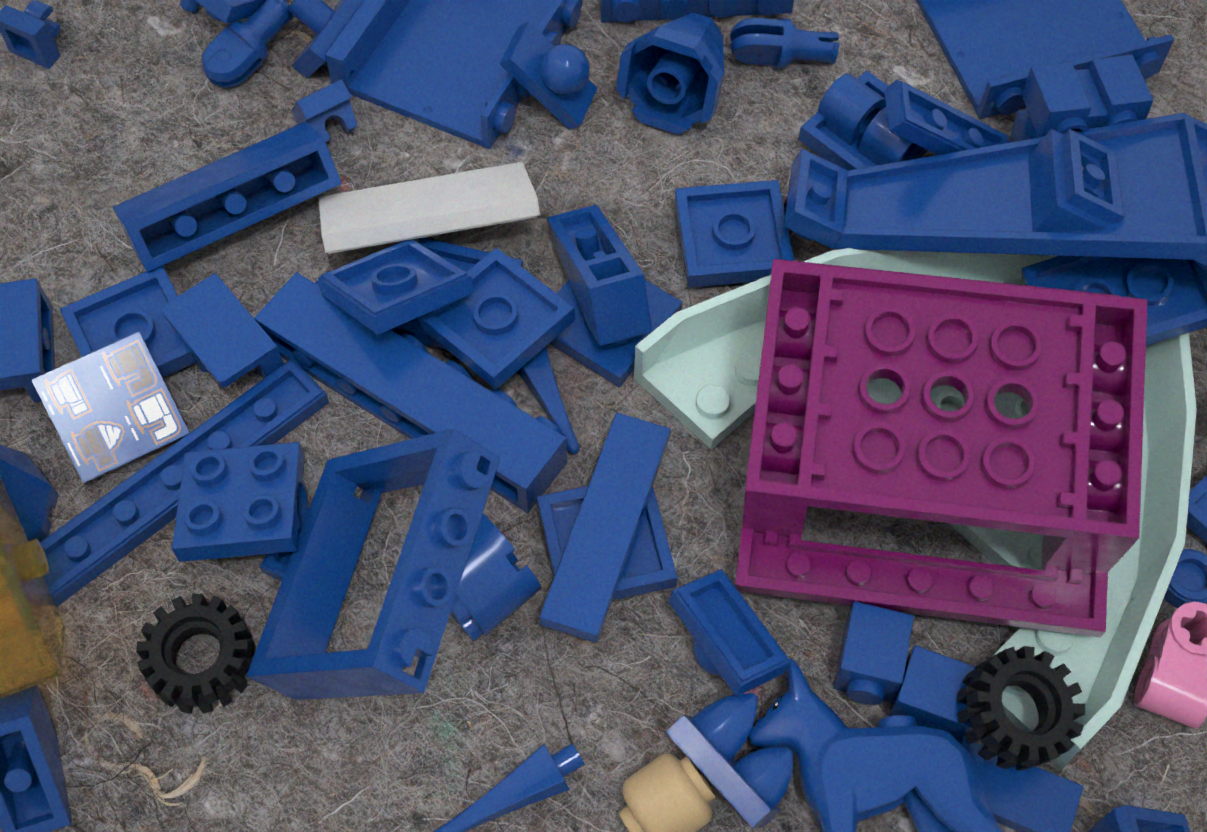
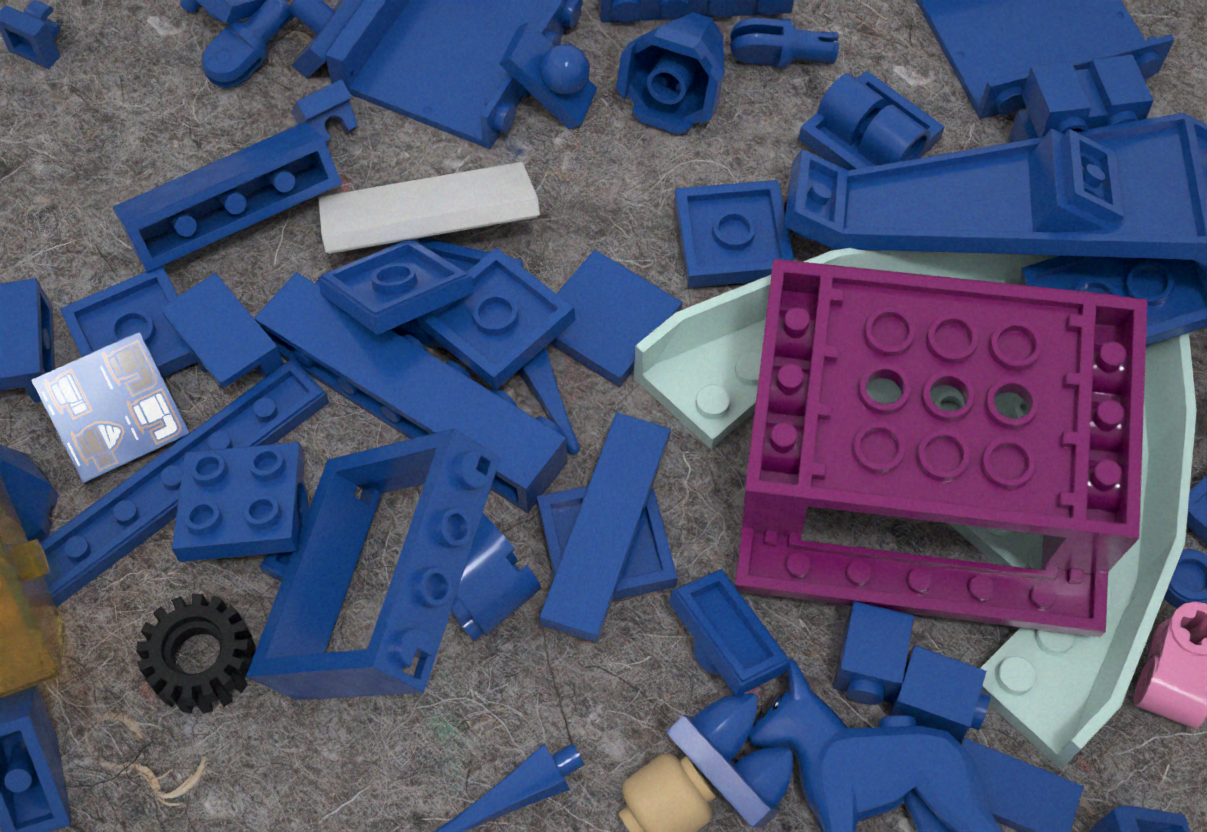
(602, 275): blue slope -> none
(935, 123): blue tile -> none
(1049, 694): black tyre -> none

